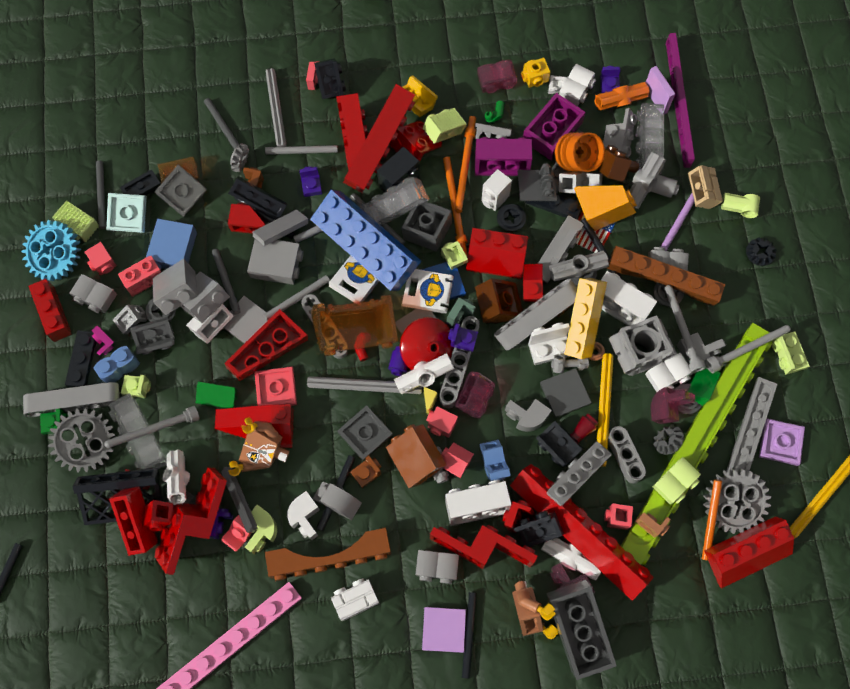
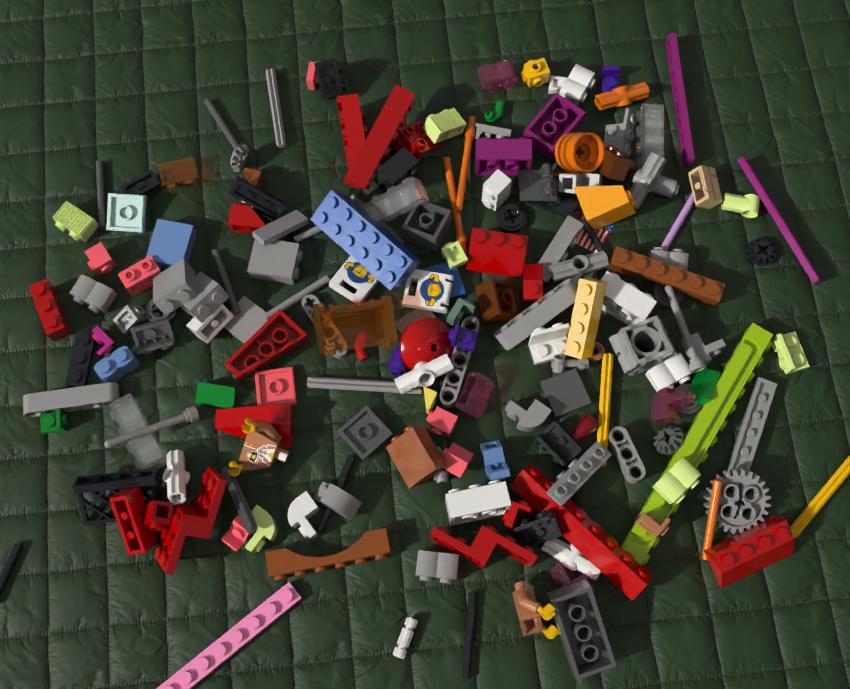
(51, 250): medium azure gear -> none
(63, 447): light grey gear -> none
(136, 386): yellowish green bracket -> none
(180, 190): dark grey tile -> none
(218, 525): dark purple bracket -> none
(301, 149): light grey bar -> none
(310, 181): dark purple bracket -> none
(354, 600): white brick -> none
(366, 471): dark orange bracket -> none
(405, 637): none -> white axle
(424, 97): yellow bracket -> none
(444, 630): lavender tile -> none
(619, 516): coral brick -> none
(659, 89): lavender tile -> none
(715, 363): light grey piece -> none
(780, 220): none -> magenta tile
(782, 442): lavender tile -> none

